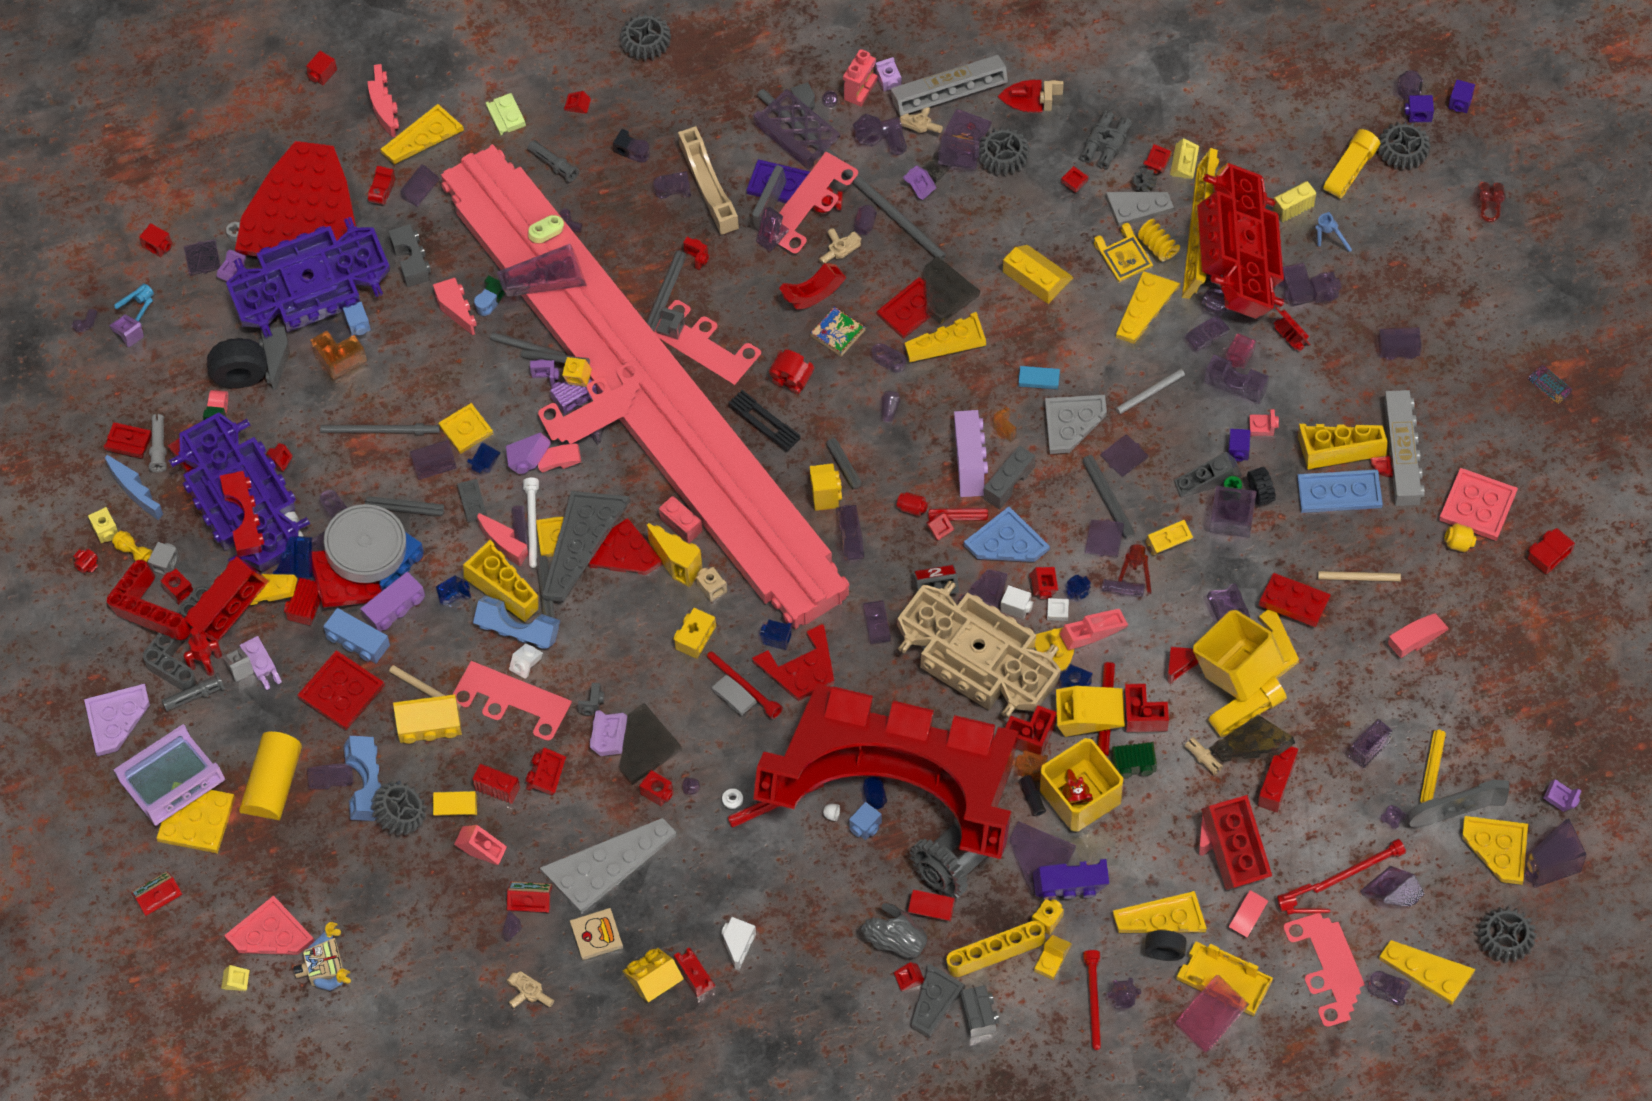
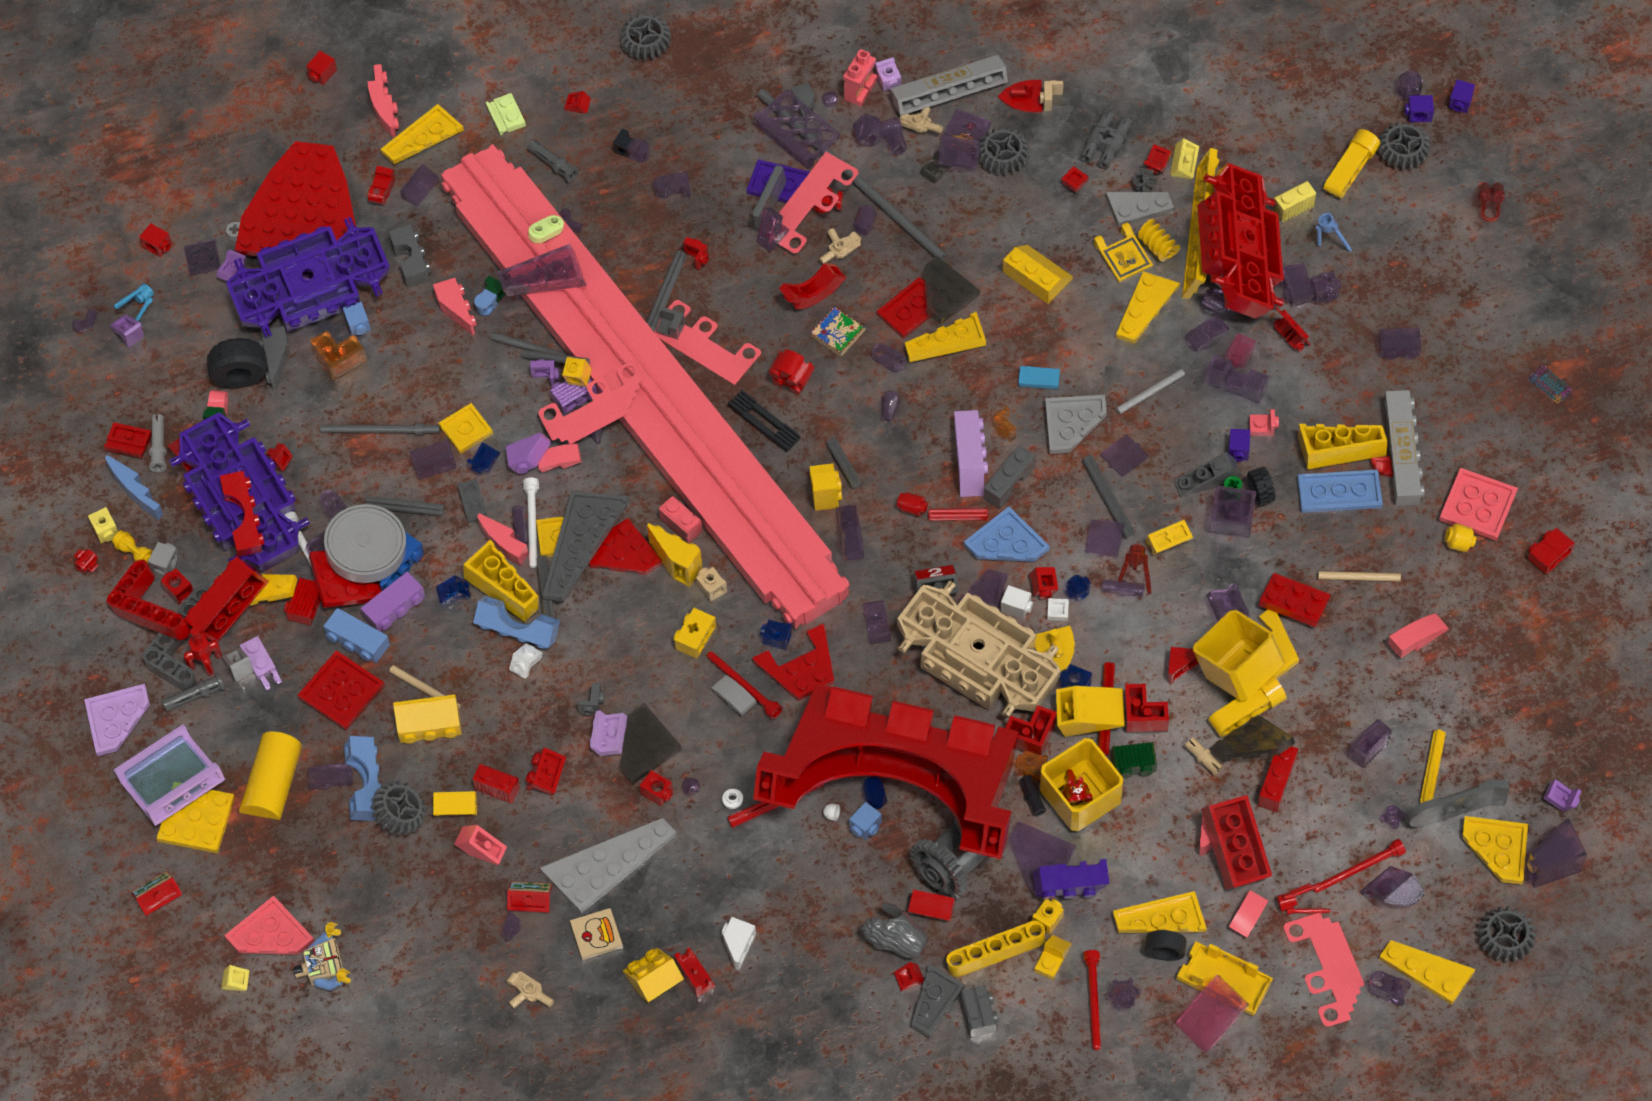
(296, 558): clear blue wing -> none
(514, 692): coral piece -> none
(702, 170): tan arch -> none
(920, 181): medium lavender bracket -> none
(940, 526): plate -> none
(1093, 628): coral slope -> none

